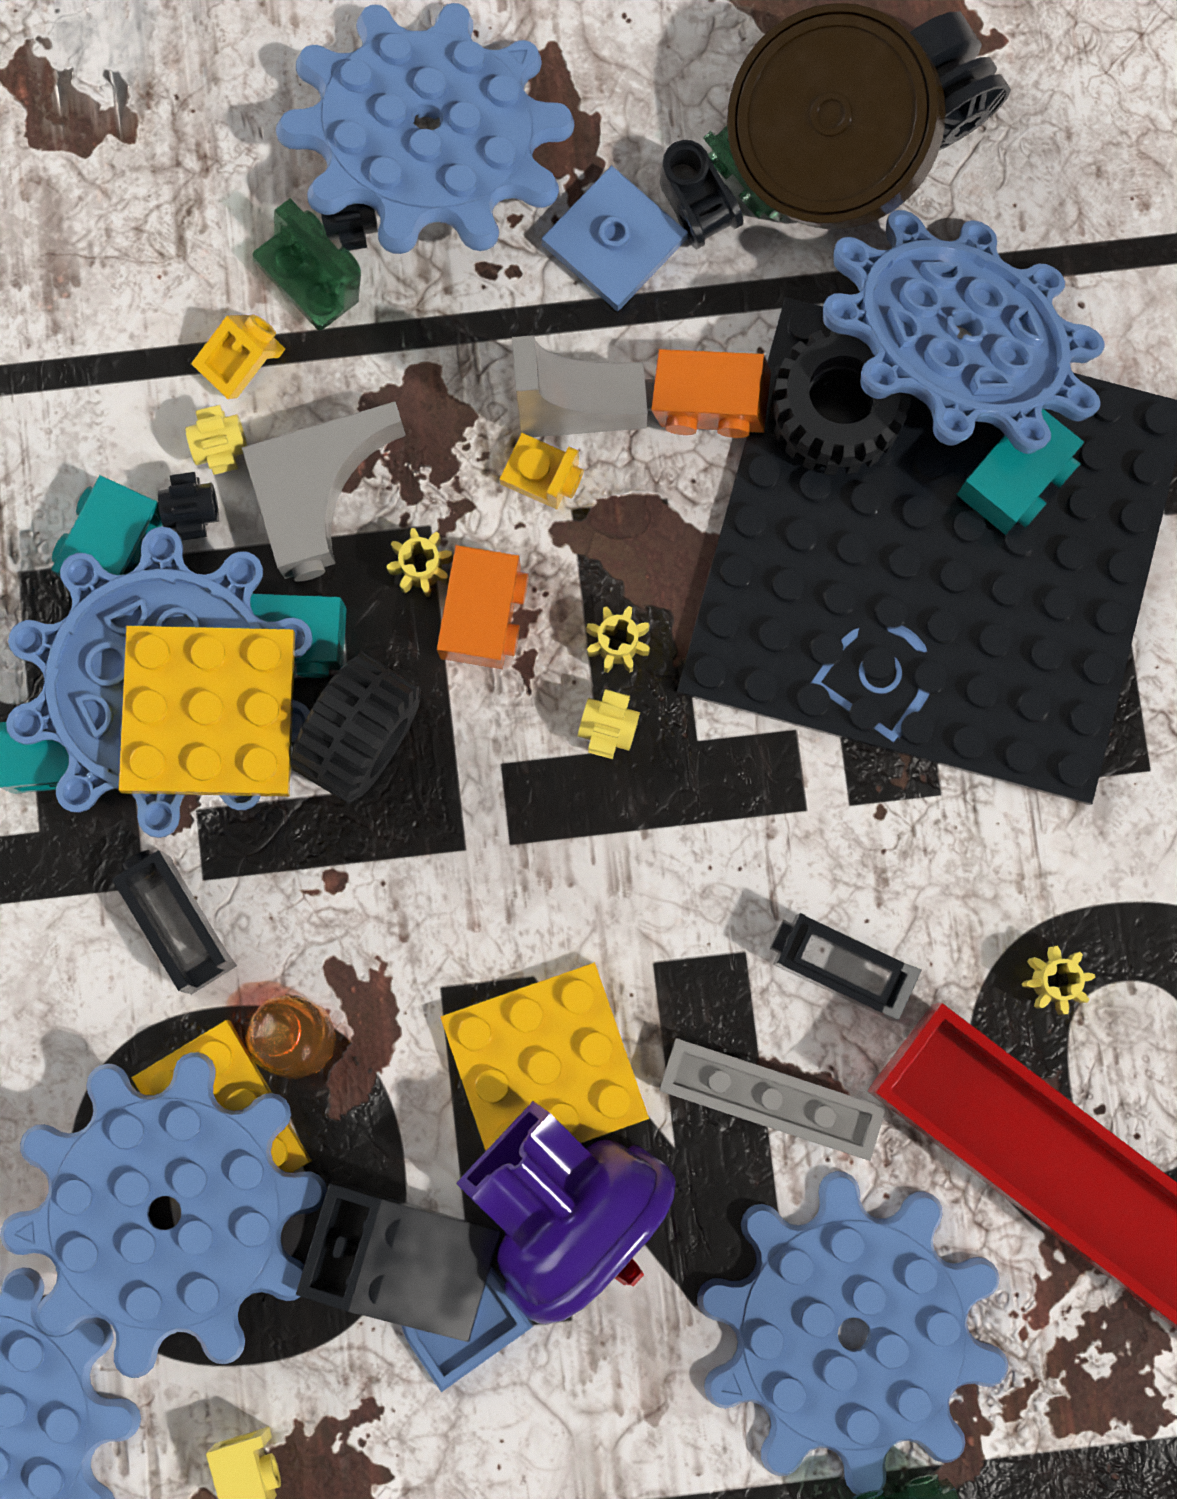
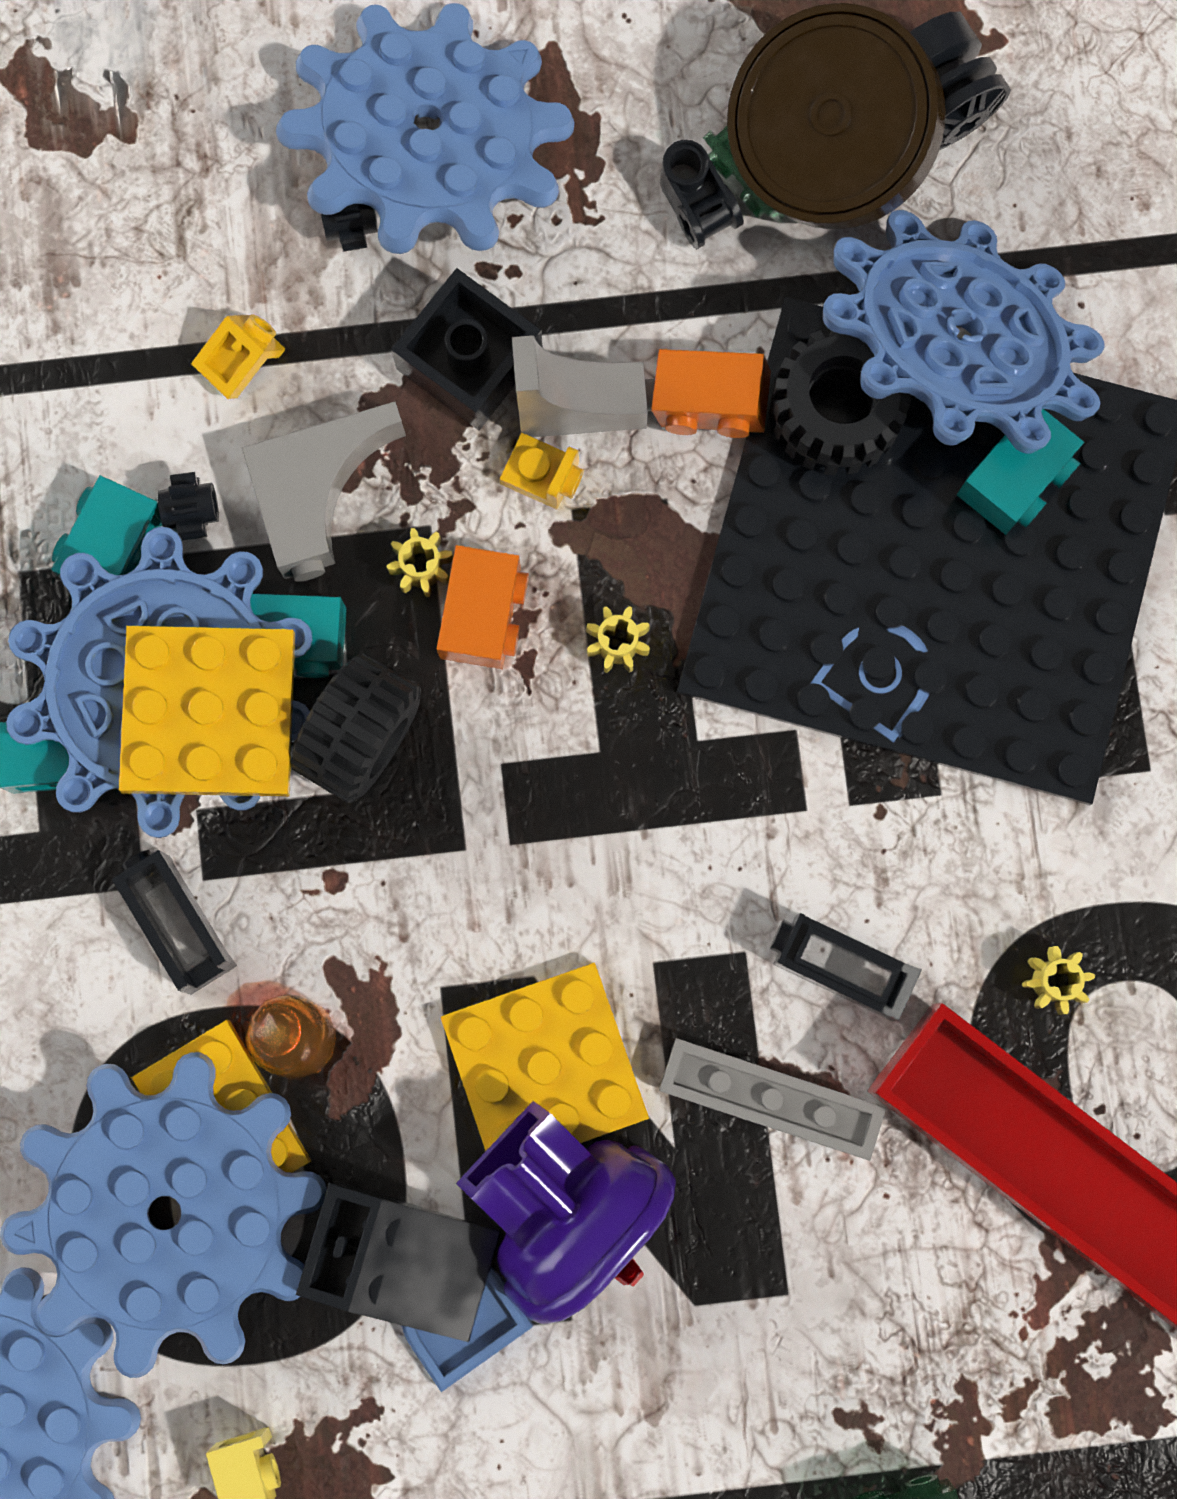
(216, 439): light yellow gear -> none
(308, 266): clear green bracket -> none
(463, 348): none -> black brick
(608, 724): light yellow gear -> none
(614, 238): medium blue plate -> none
(790, 1320): medium blue plate -> none

